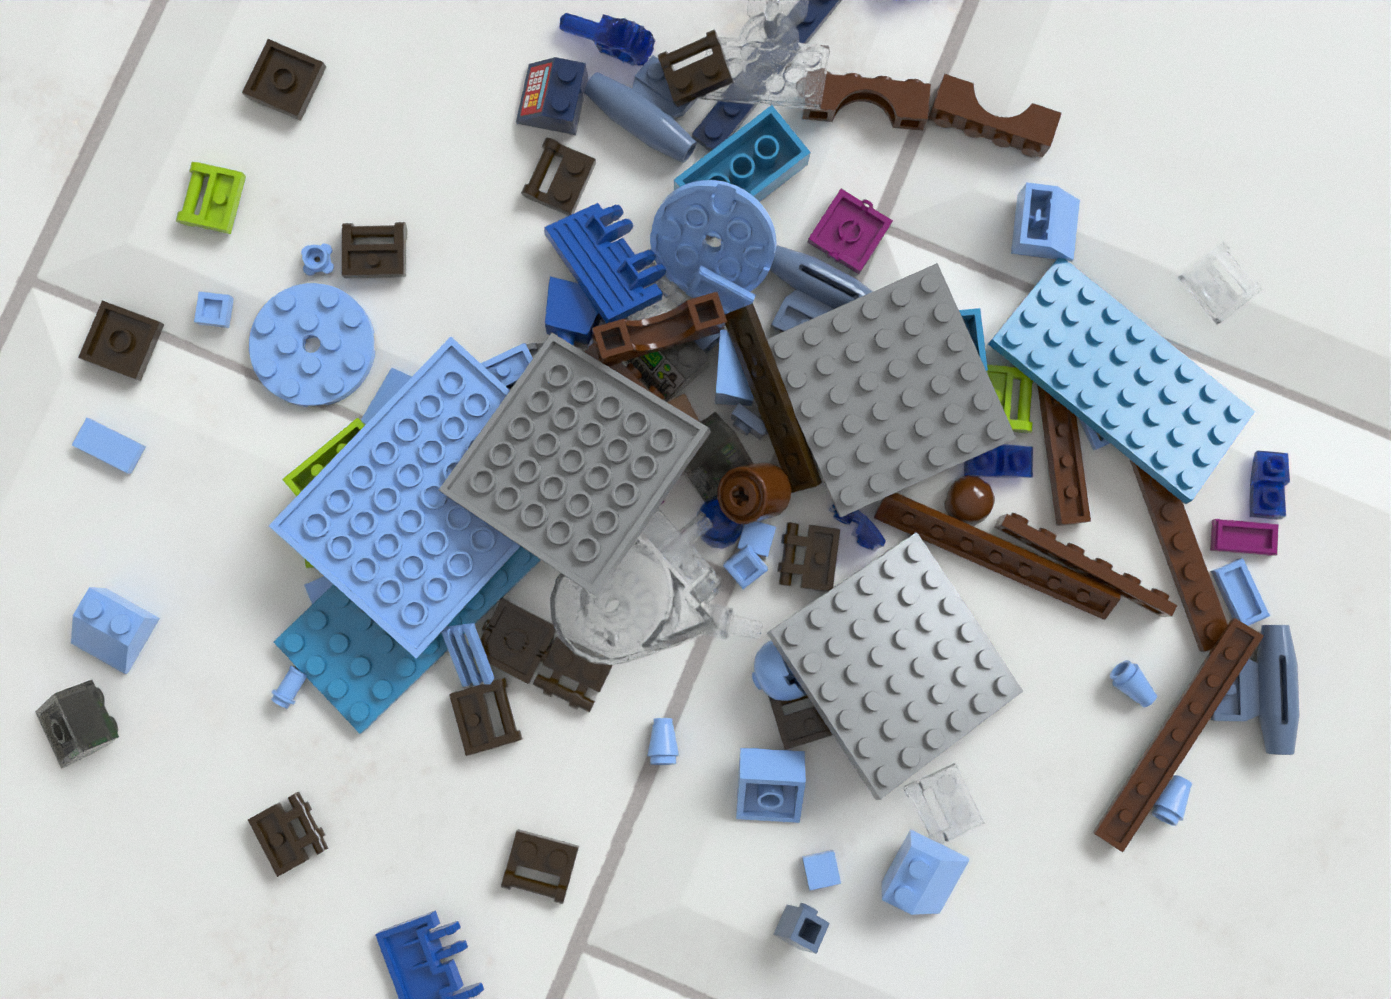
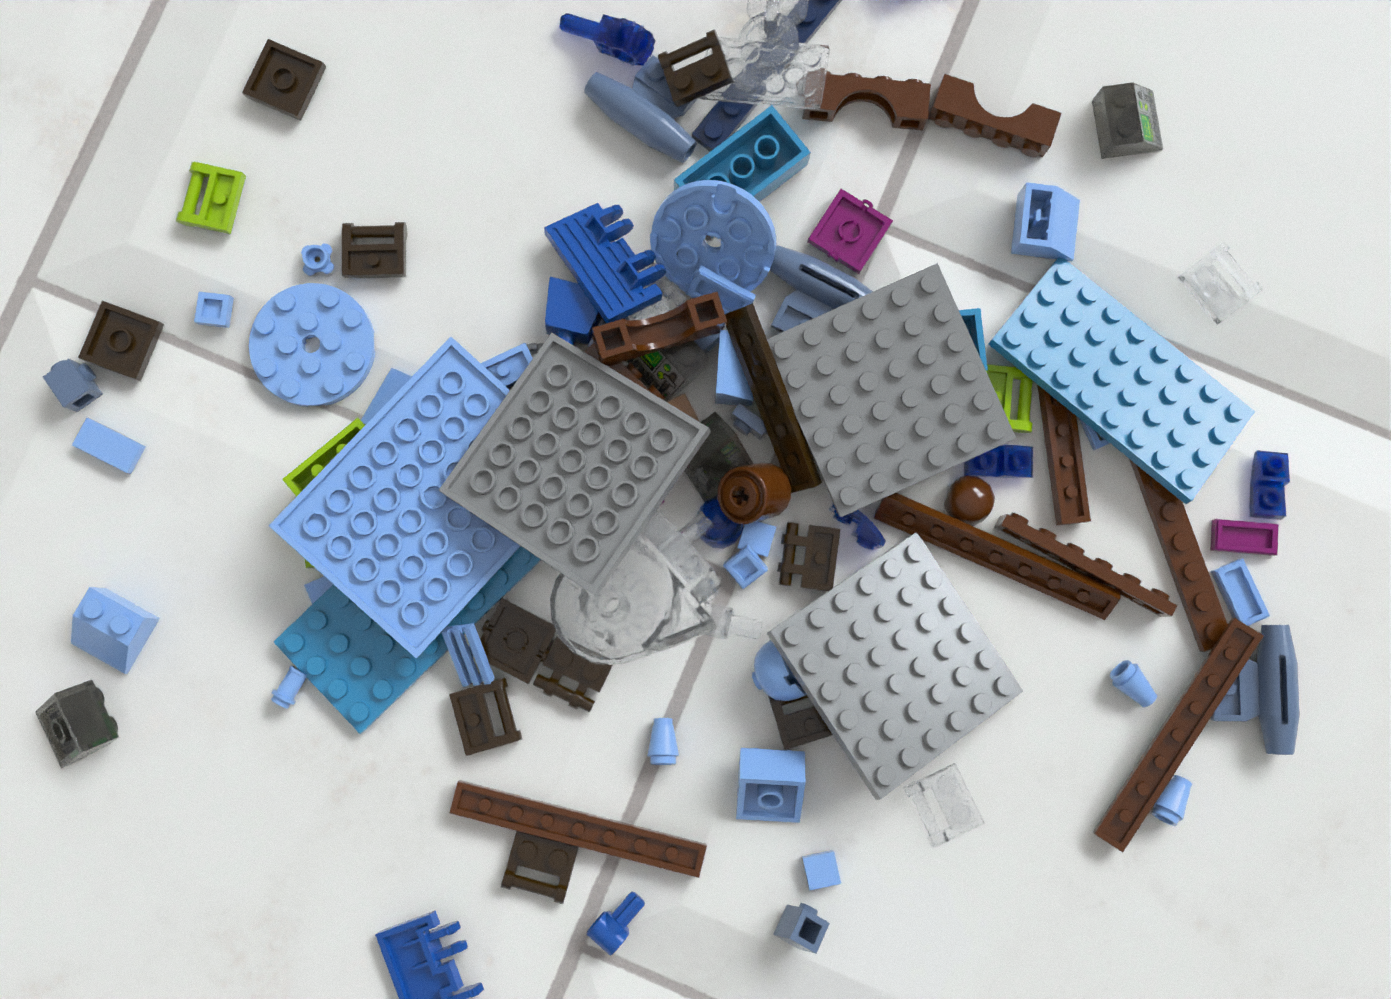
(73, 384): none -> sand blue brick
(279, 838): dark brown plate -> none
(553, 95): dark blue slope -> none
(568, 181): dark brown plate -> none
(578, 828): none -> reddish brown plate
(611, 927): none -> blue axle
(922, 875): light blue slope -> none
(1126, 120): none -> clear smoke slope

